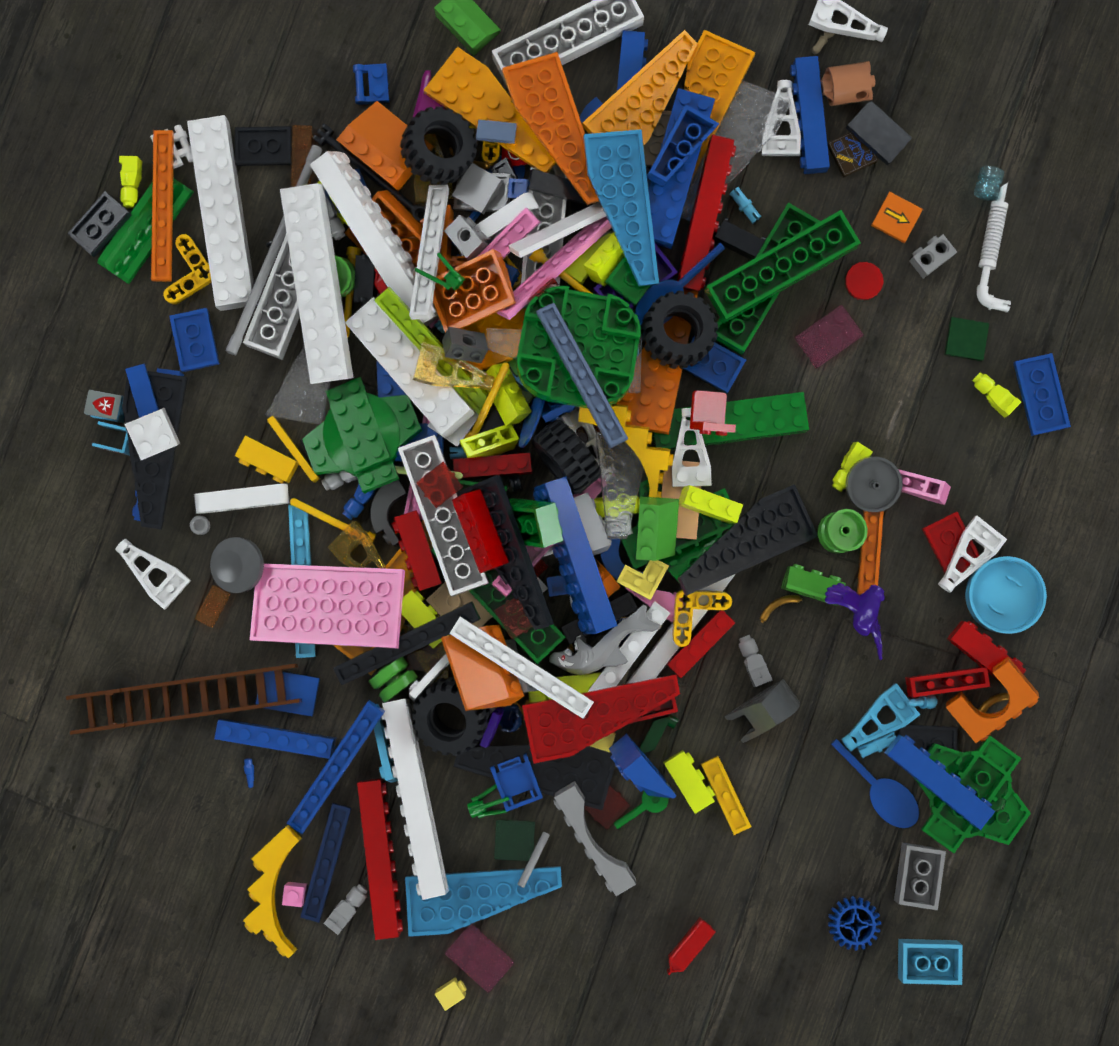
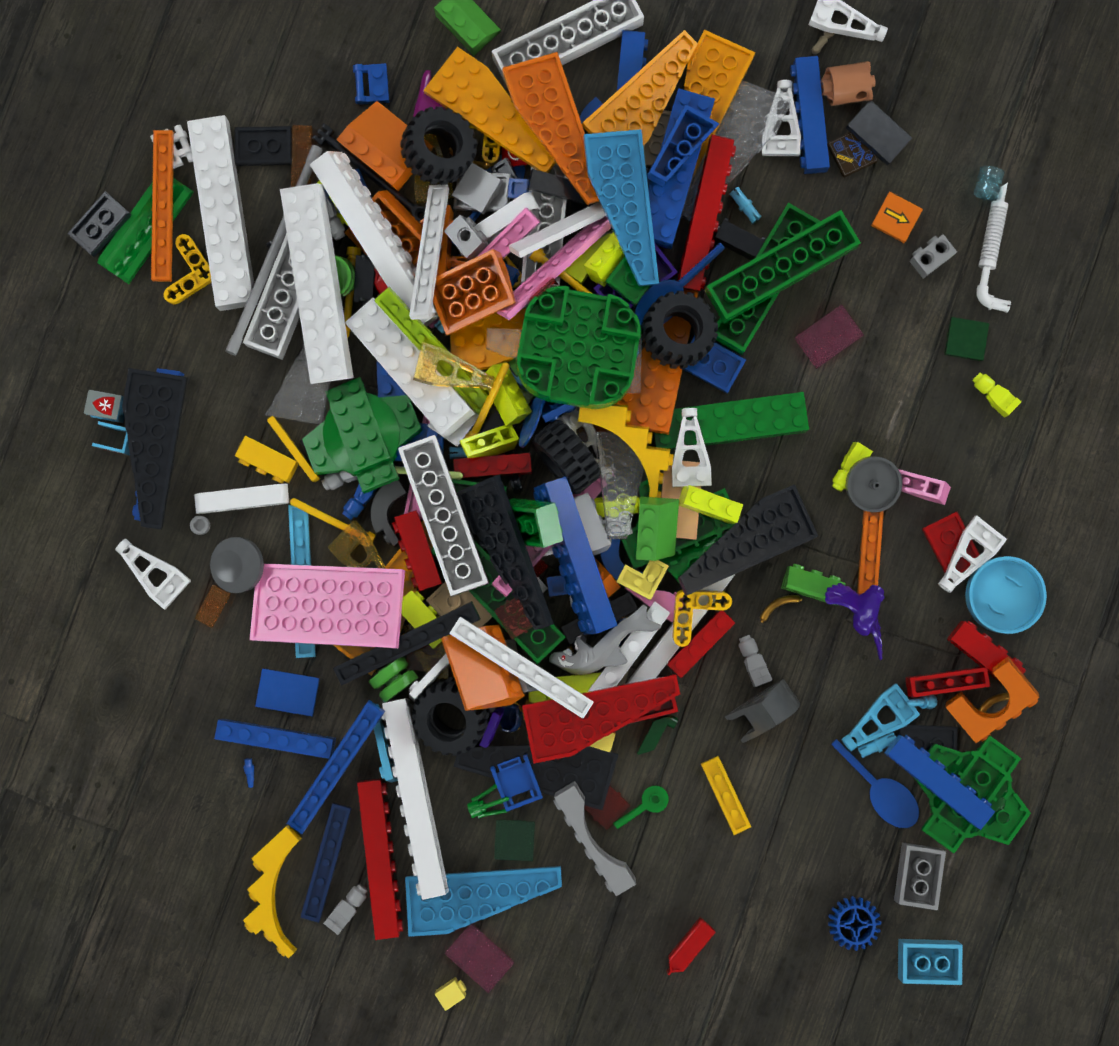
(130, 179): neon yellow piece -> none
(142, 390): blue tile -> none
(152, 434): white brick -> none
(194, 340): blue plate -> none
(223, 695): reddish brown ladder -> none
(294, 894): bright pink brick -> none
(439, 484): clear red piece -> none
(453, 278): green plant -> none
(464, 345): dark grey brick -> none
(480, 531): red brick -> none
(496, 131): sand blue tile -> none
(533, 859): light grey piece -> none
(582, 375): sand blue tile -> none
(637, 767): blue slope -> none
(689, 781): neon yellow brick -> none
(709, 412): bracket -> none
(842, 531): bright green wheel -> none
(864, 281): red tile -> none
(1041, 394): blue plate -> none

